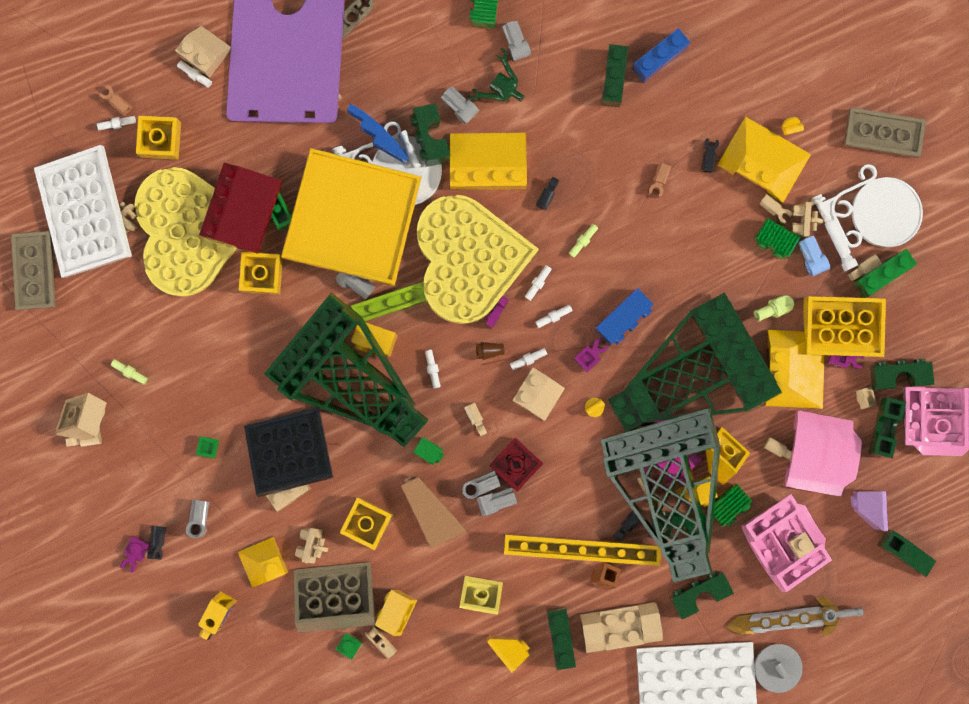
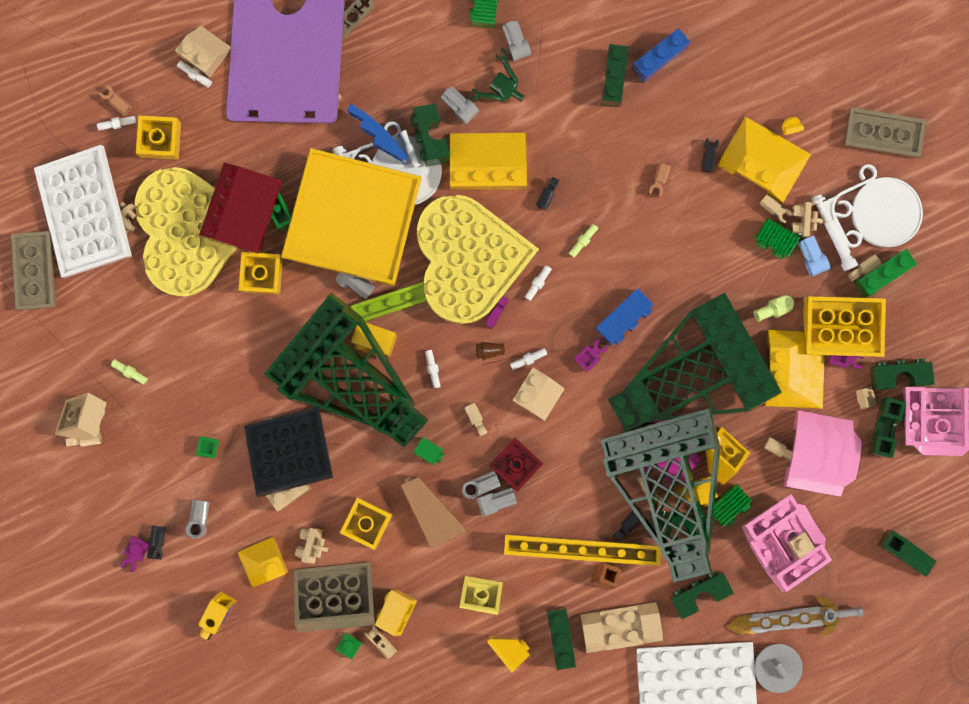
(553, 316): white bar -> none
(594, 407): yellow plate -> none
(871, 507): lavender slope -> none

